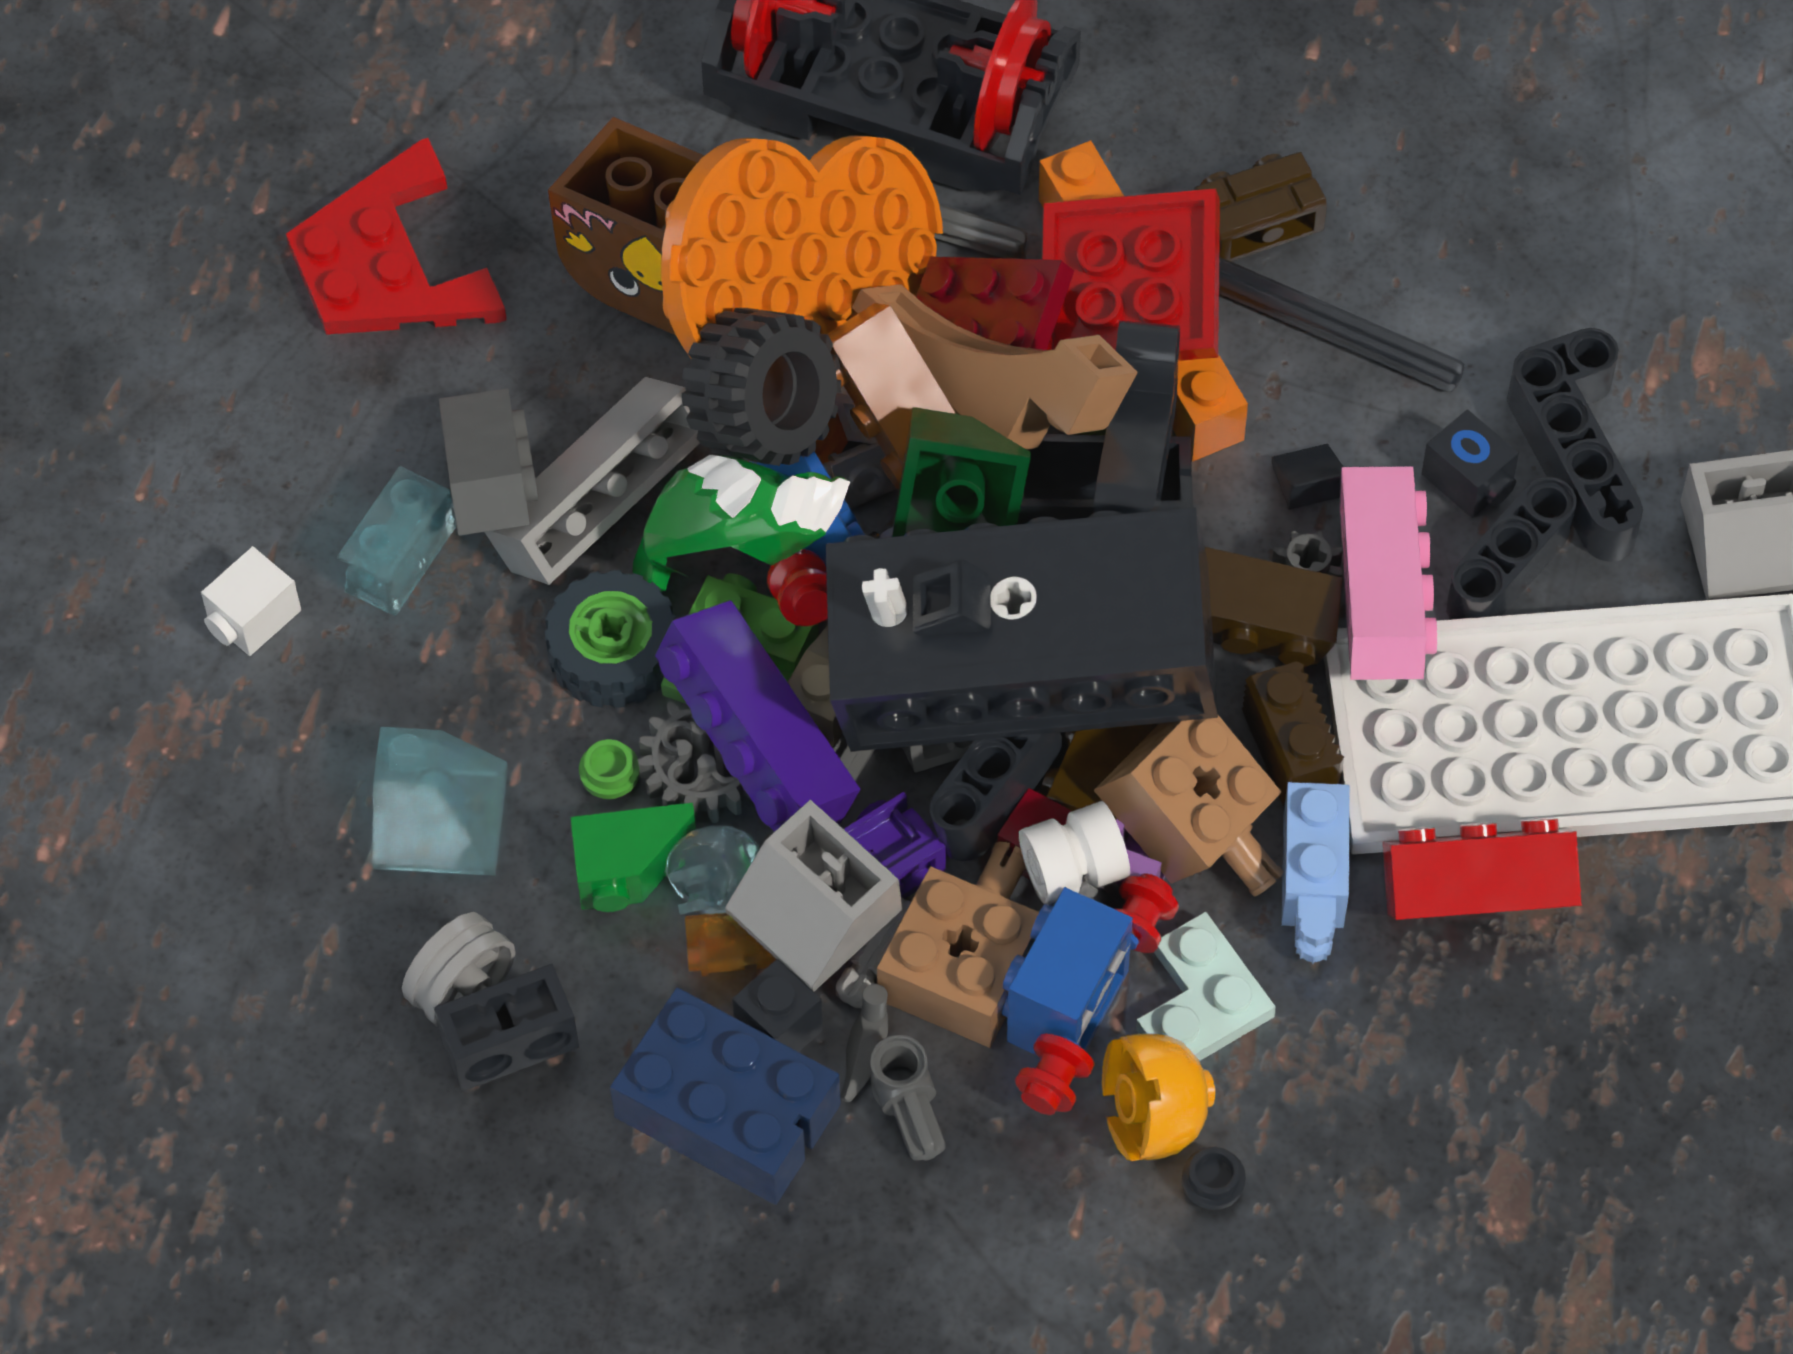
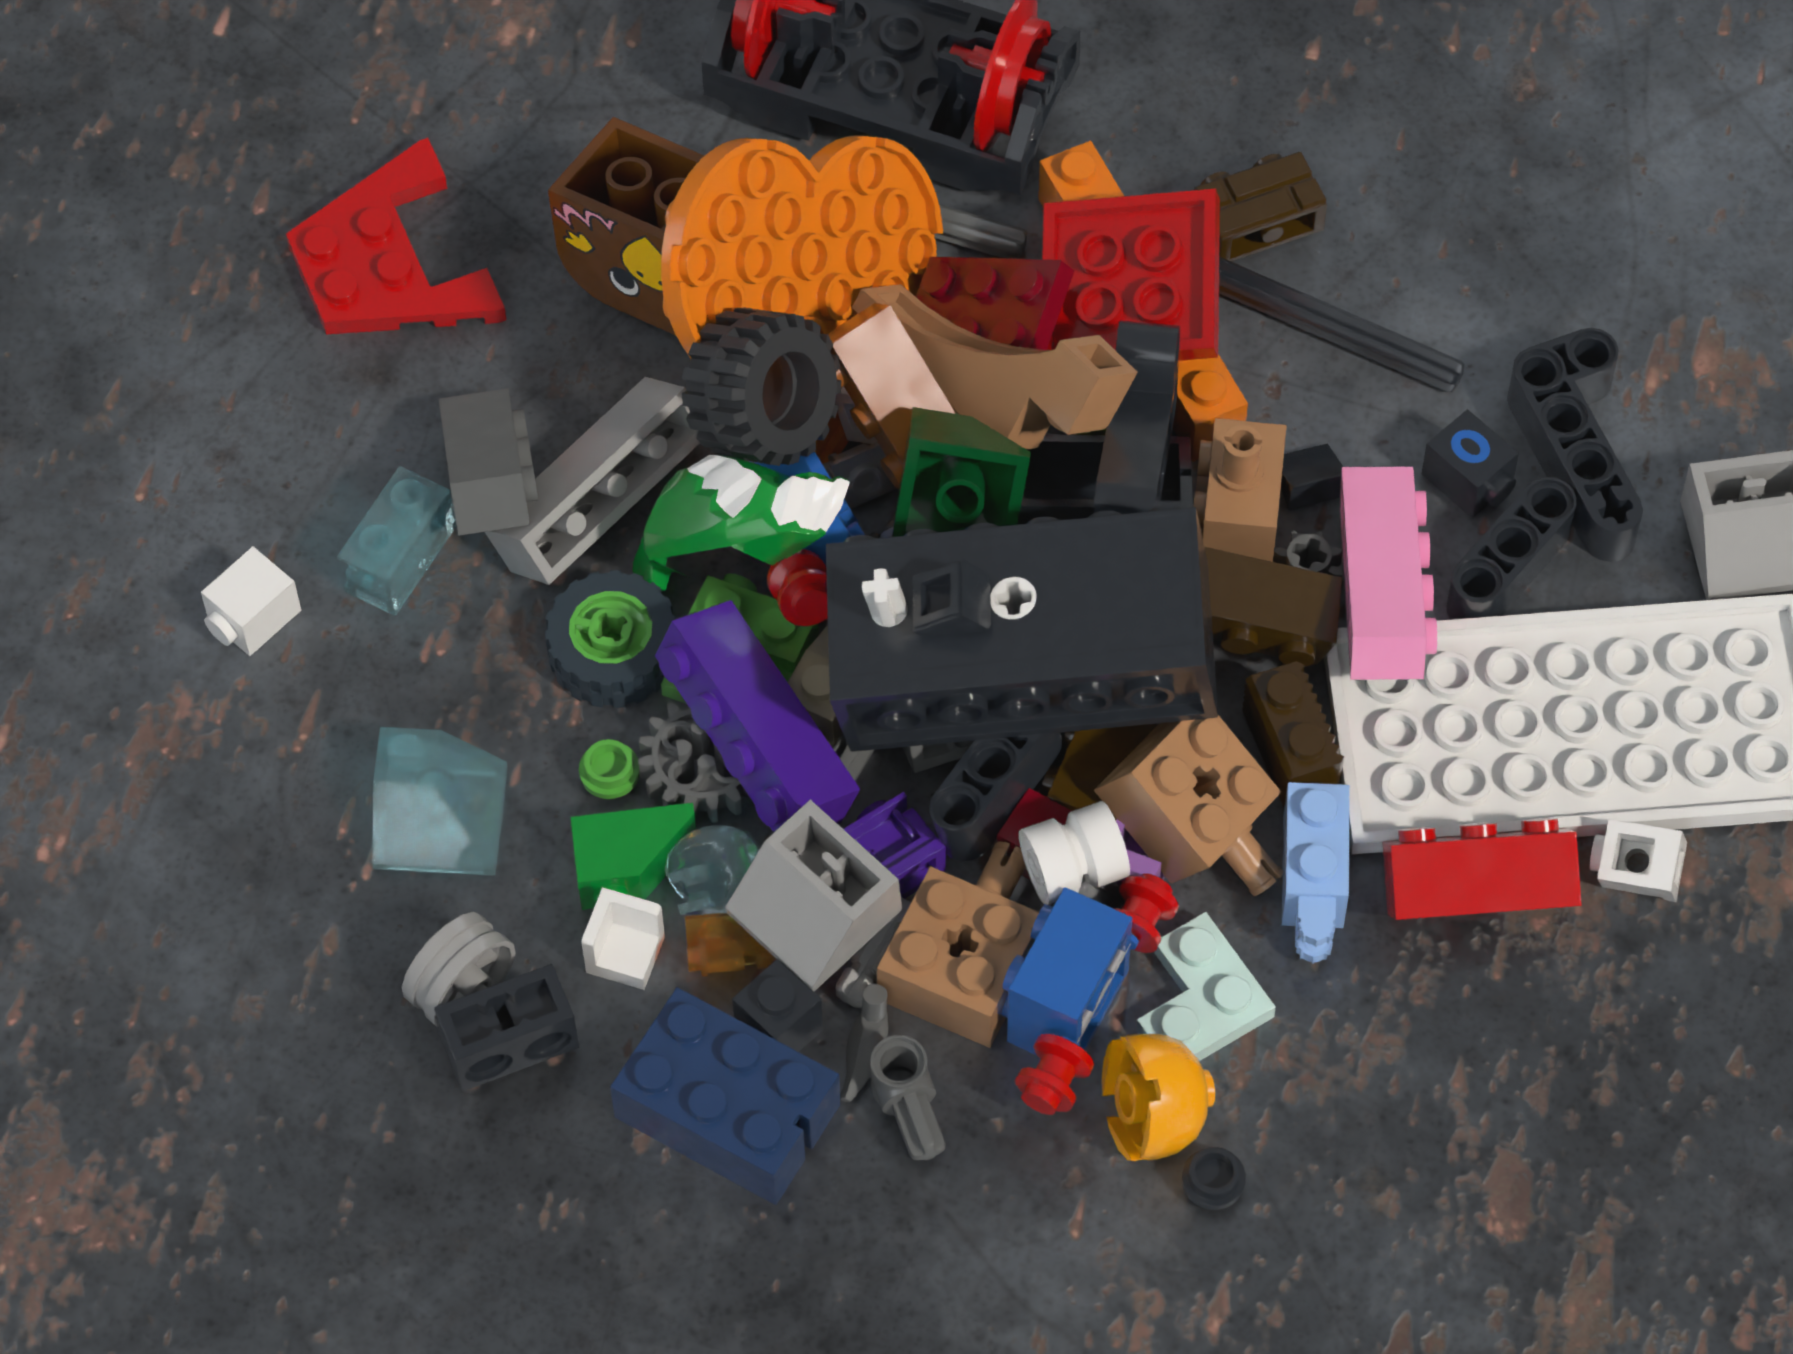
(623, 938): none -> white panel
(1240, 487): none -> medium nougat brick
(1623, 839): none -> white brick

